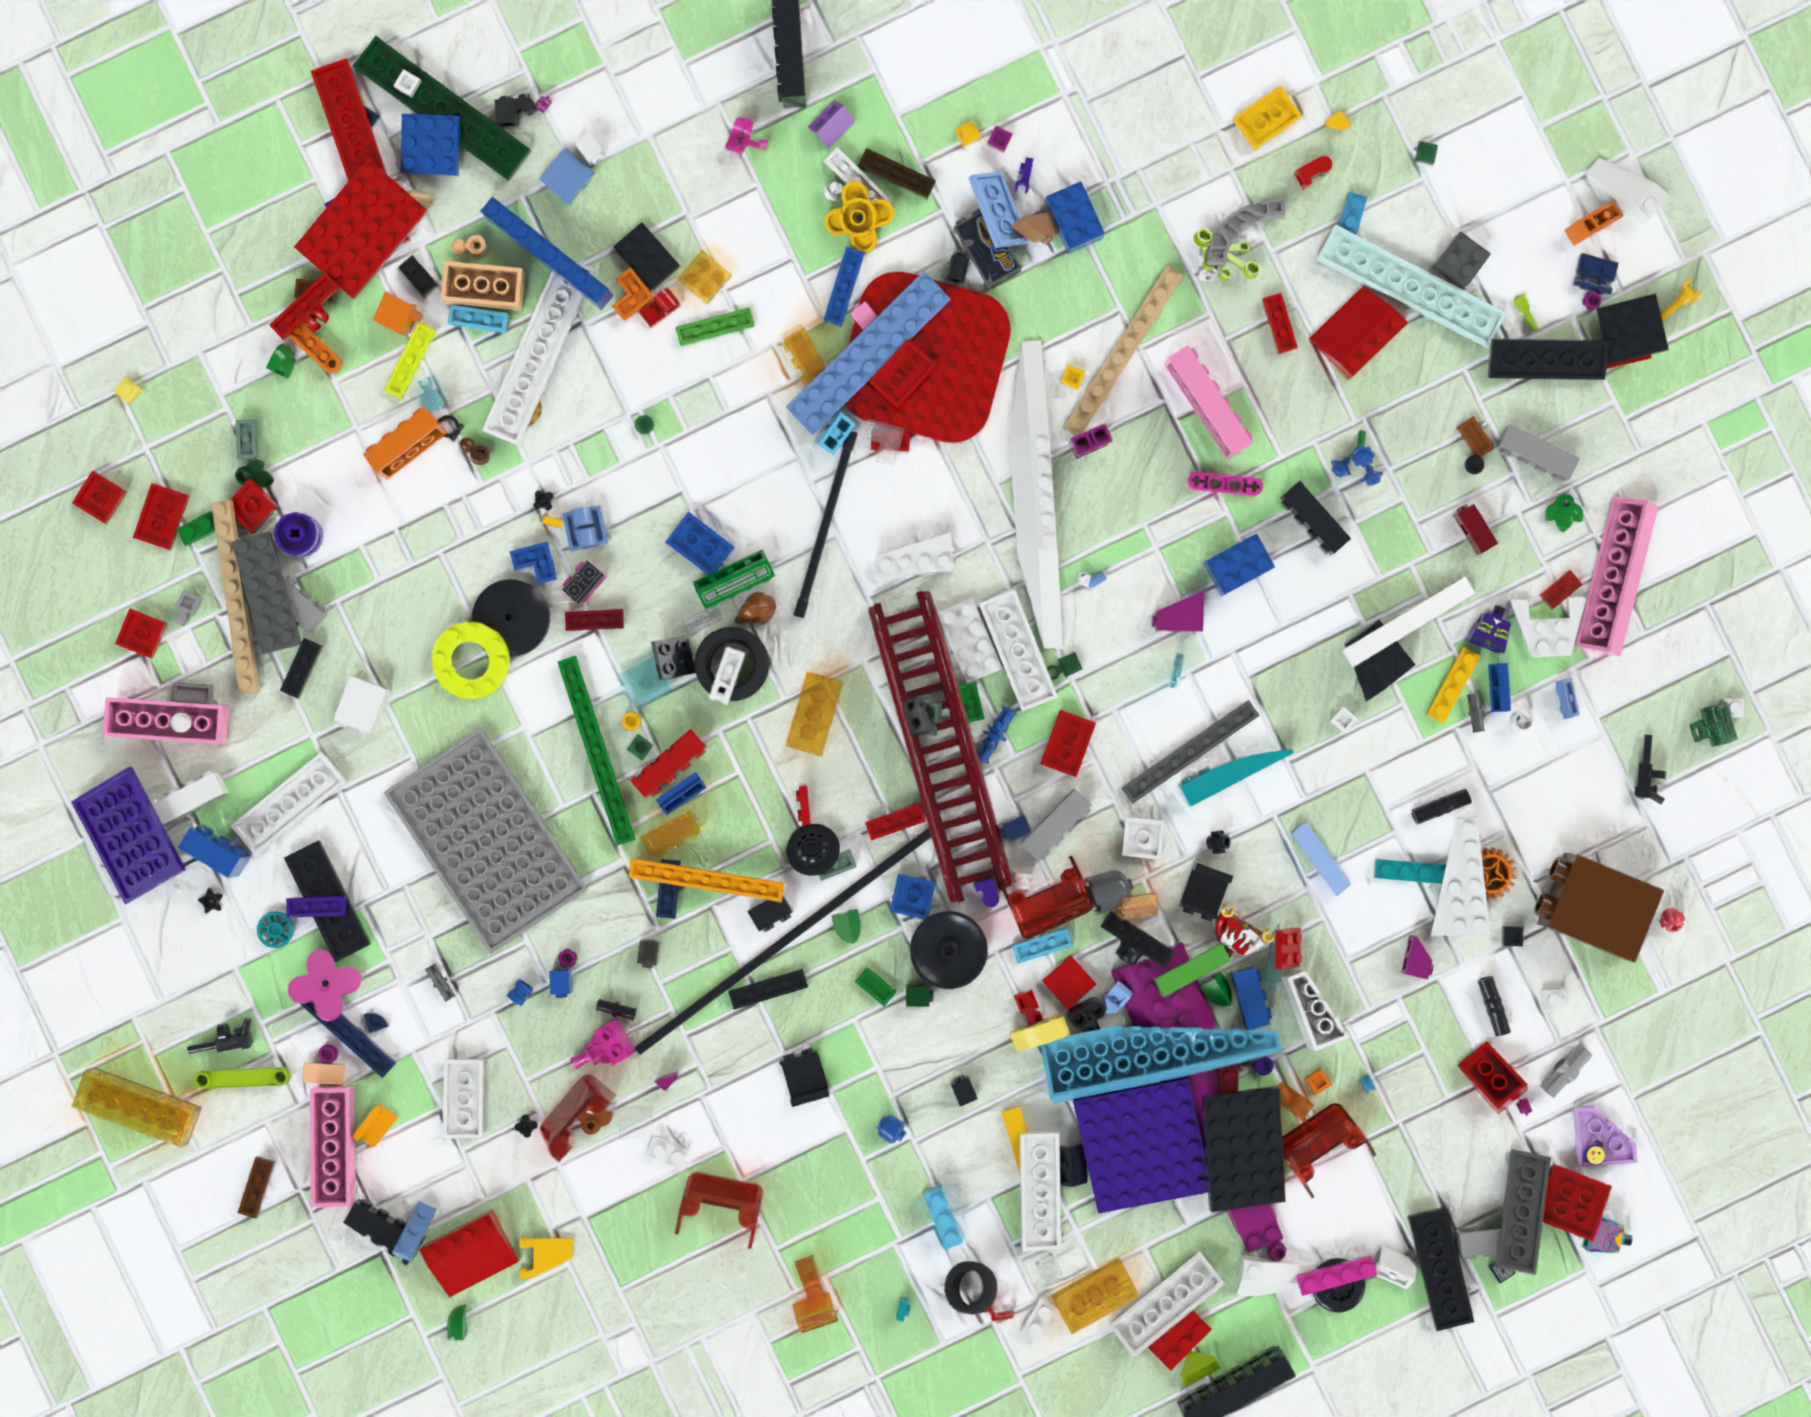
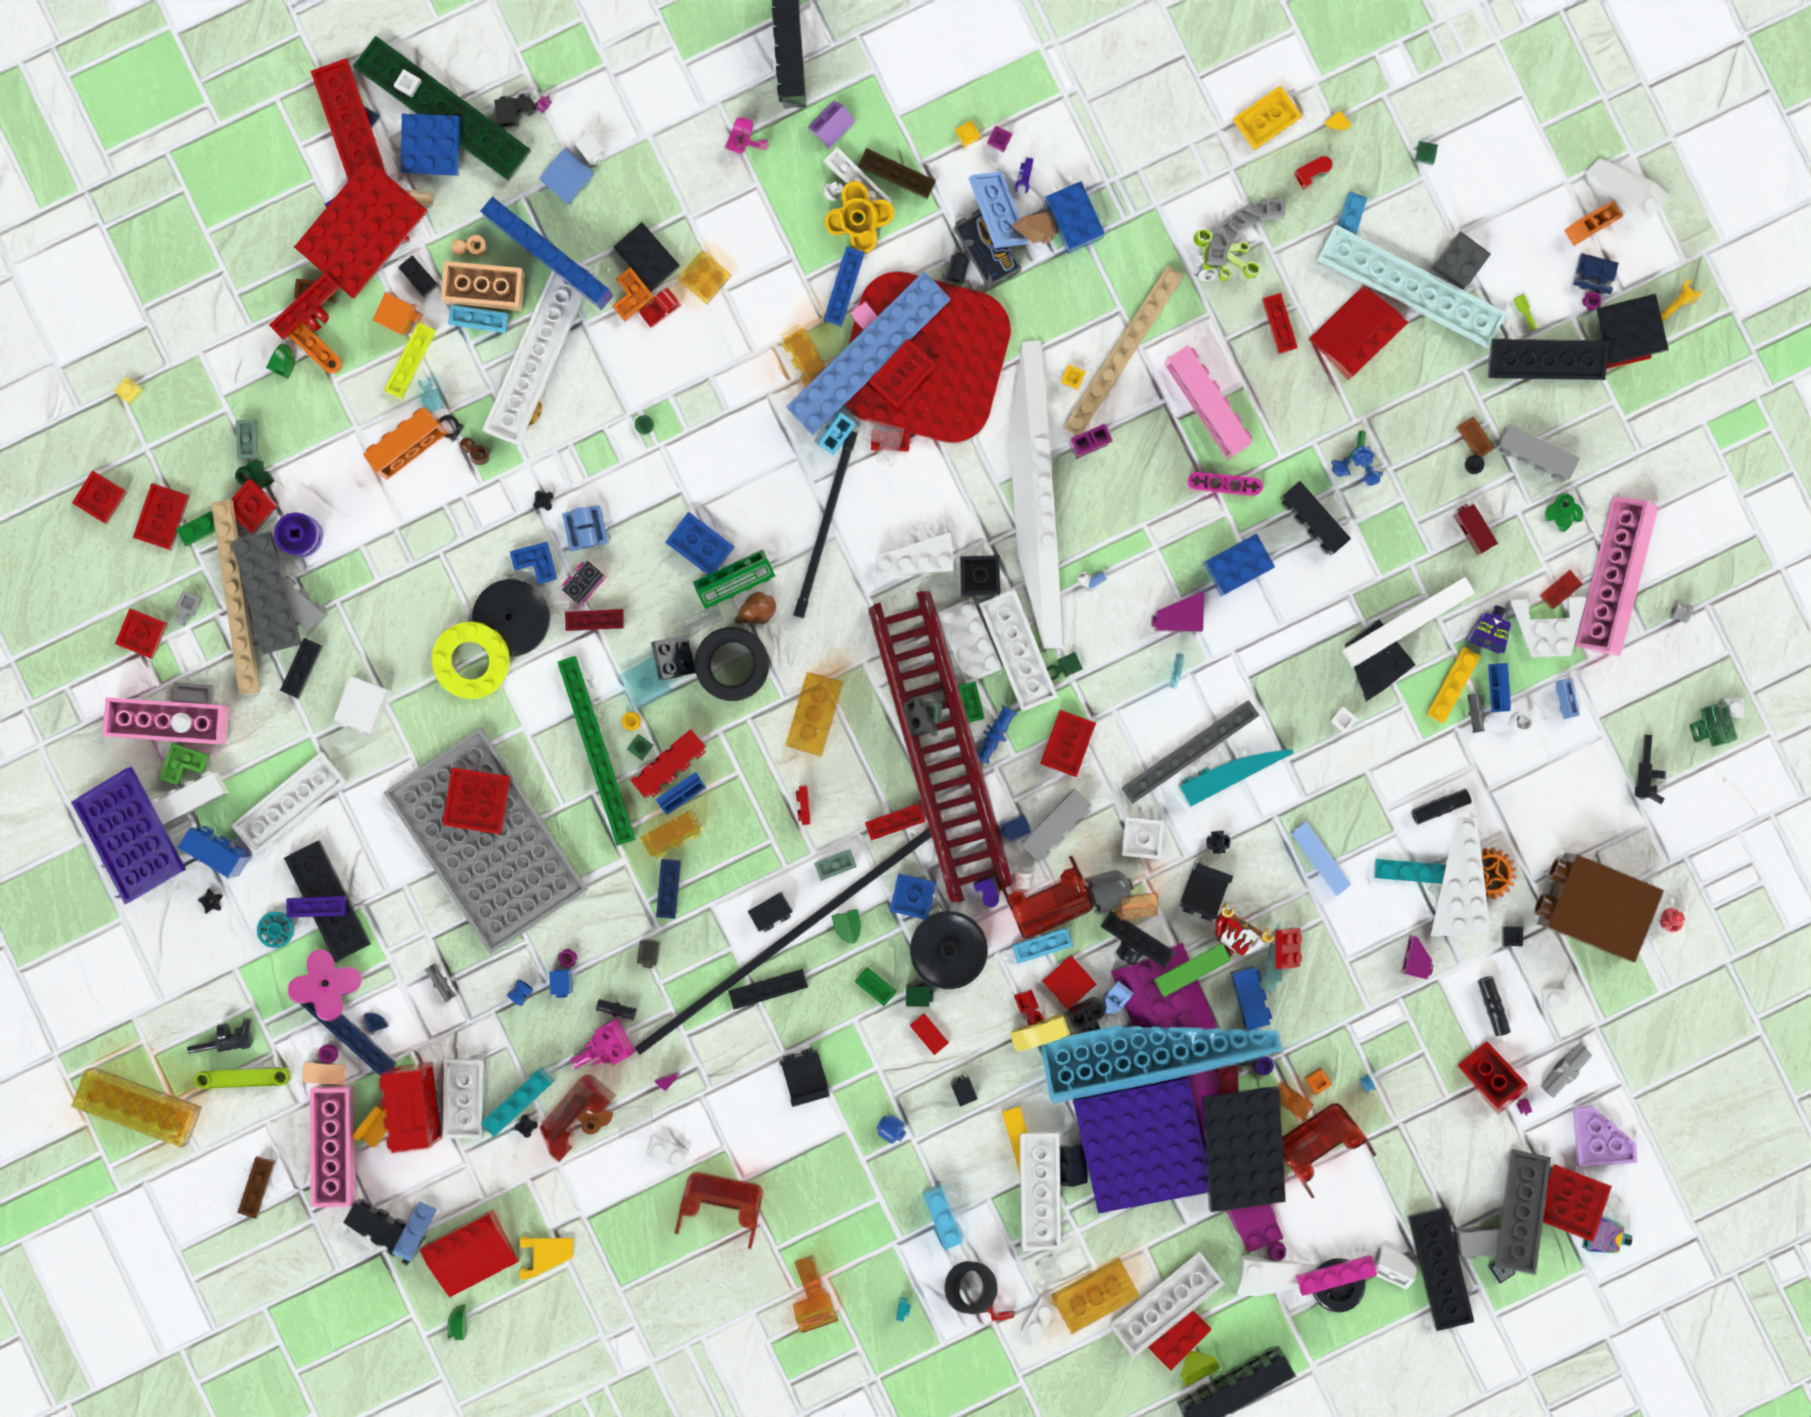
(178, 759): none -> bright green plate
(410, 1107): none -> red container
(476, 800): none -> red plate
(517, 1102): none -> teal brick
(552, 522): yellow tile -> none
(706, 879): light orange tile -> none
(715, 327): bright green tile -> none
(727, 675): white plate -> none
(812, 849): black wheel -> none
(929, 1033): none -> red tile
(980, 575): none -> black brick
(1217, 990): green brick -> none
(1312, 1012): white wedge -> none
(1594, 1154): light yellow tile -> none
(1681, 611): none -> light grey wheel

